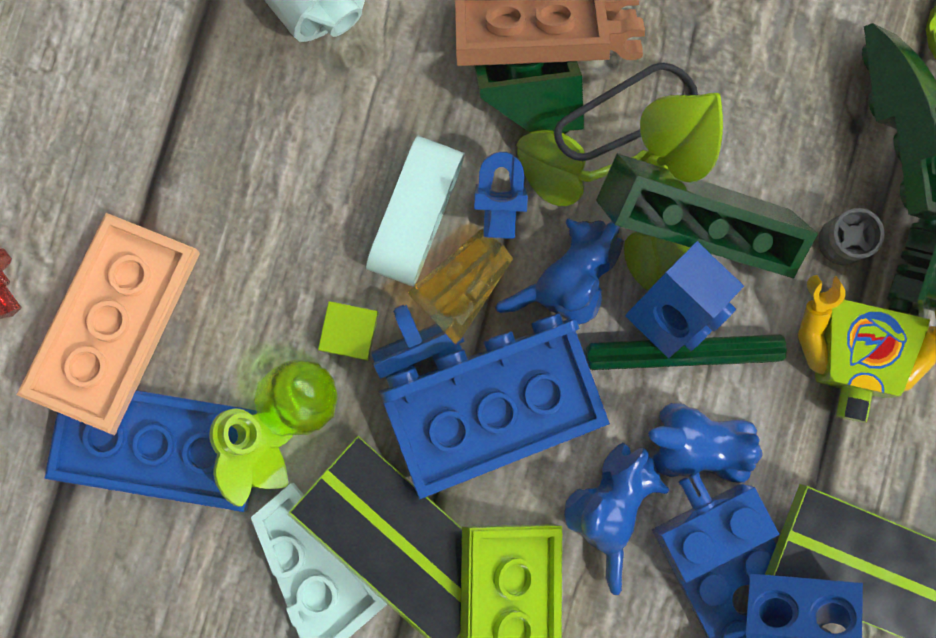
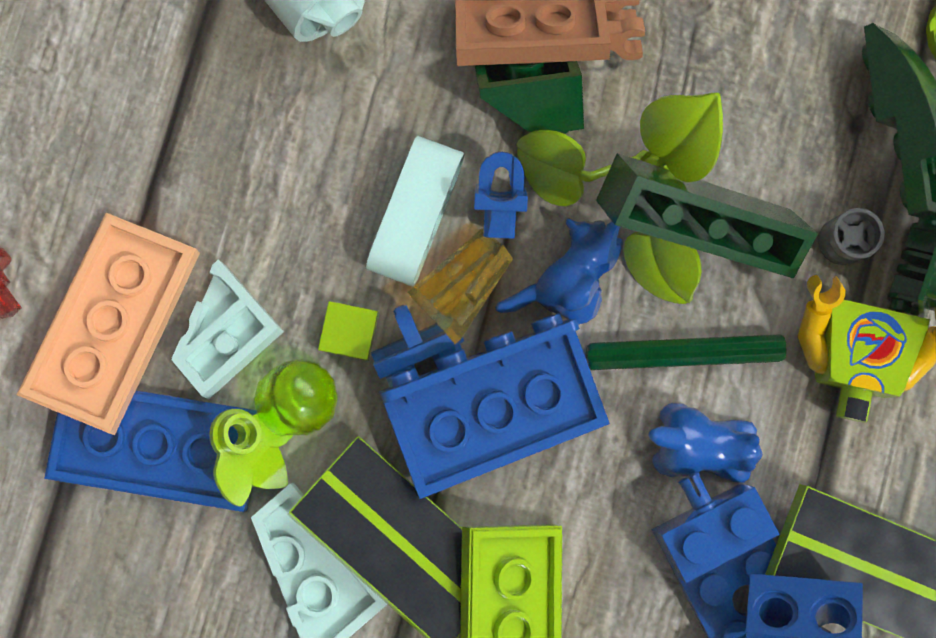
(223, 333): none -> light aqua wing
(607, 95): black piece -> none
(609, 511): blue animal -> none
(686, 302): blue brick -> none

